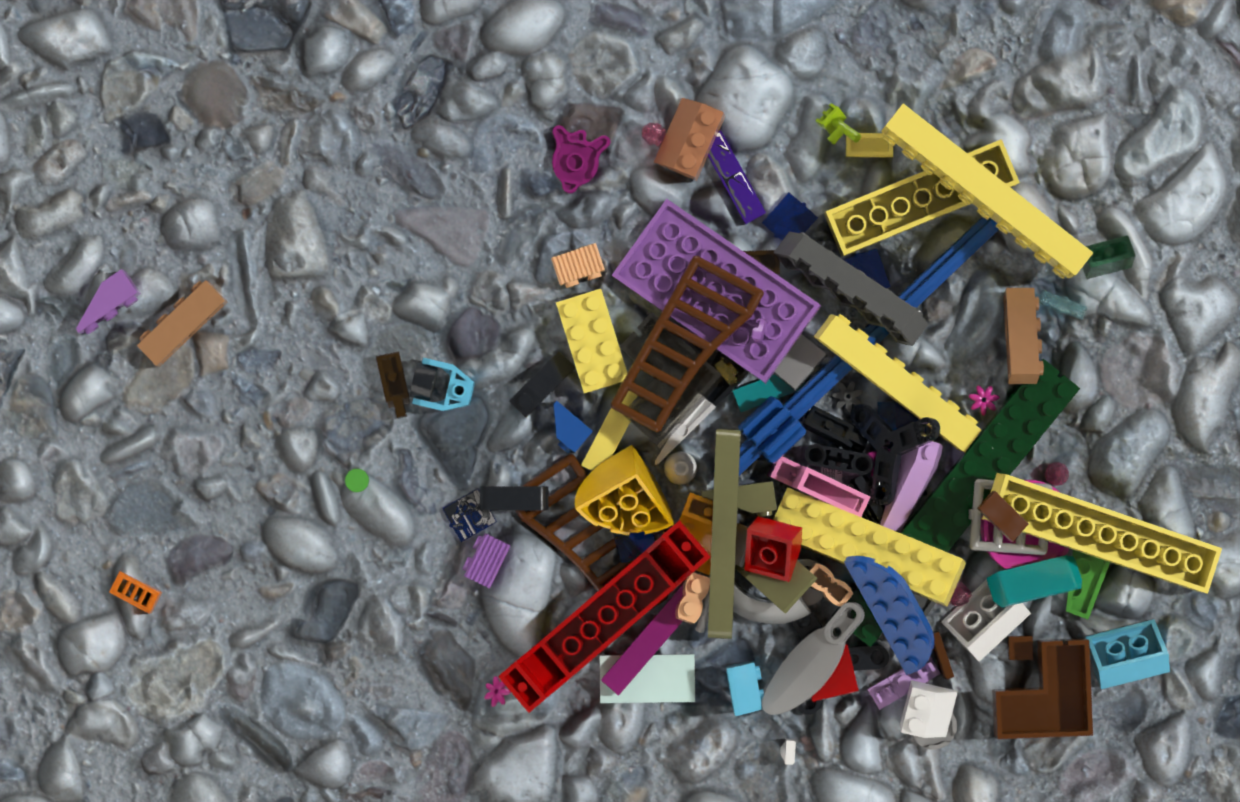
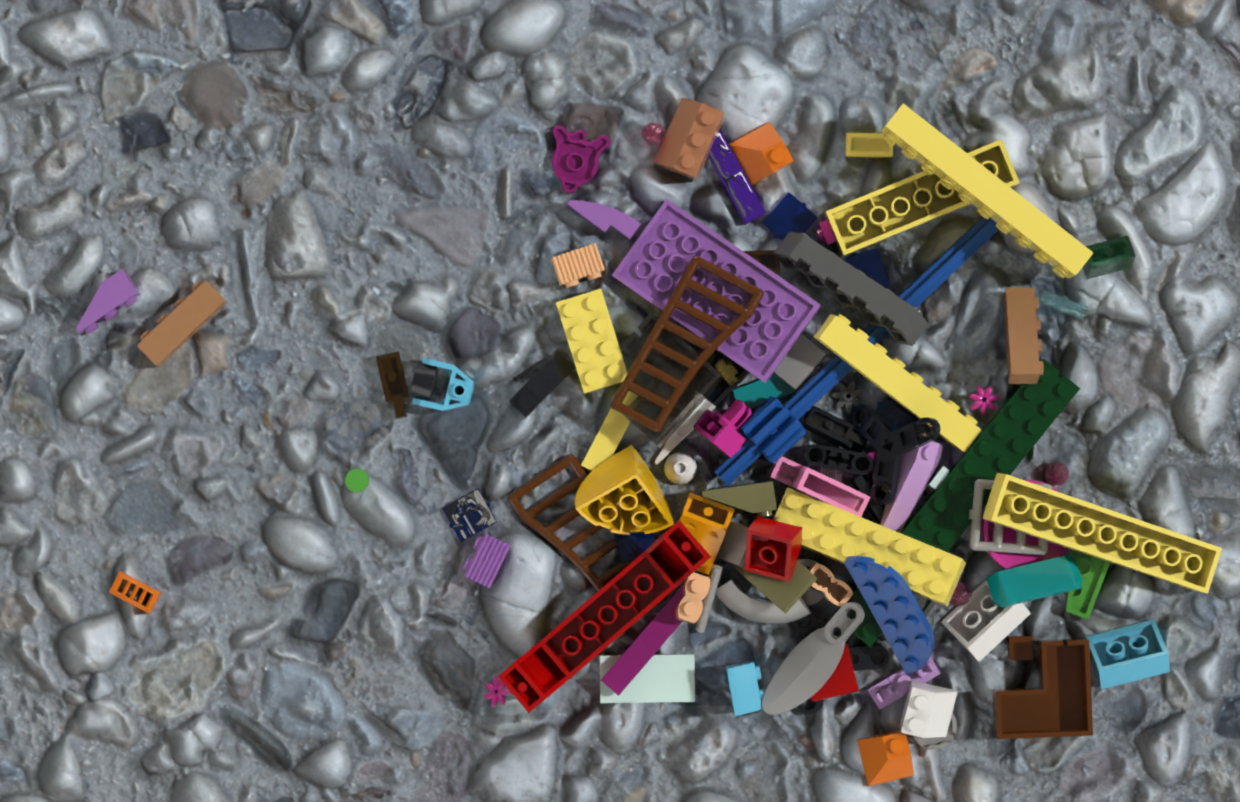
(514, 497): black beam -> none
(569, 429): blue slope -> none
(605, 217): none -> medium lavender slope
(724, 429): none -> dark pink brick
(724, 533): olive beam -> none
(759, 330): medium lavender tile -> none
(761, 153): none -> orange slope
(788, 751): white tile -> none
(825, 233): none -> dark pink plate
(834, 124): lime arm -> none
(885, 757): none -> orange slope
(938, 478): none -> light aqua tile
(942, 657): reddish brown tile -> none
(1002, 516): reddish brown tile -> none

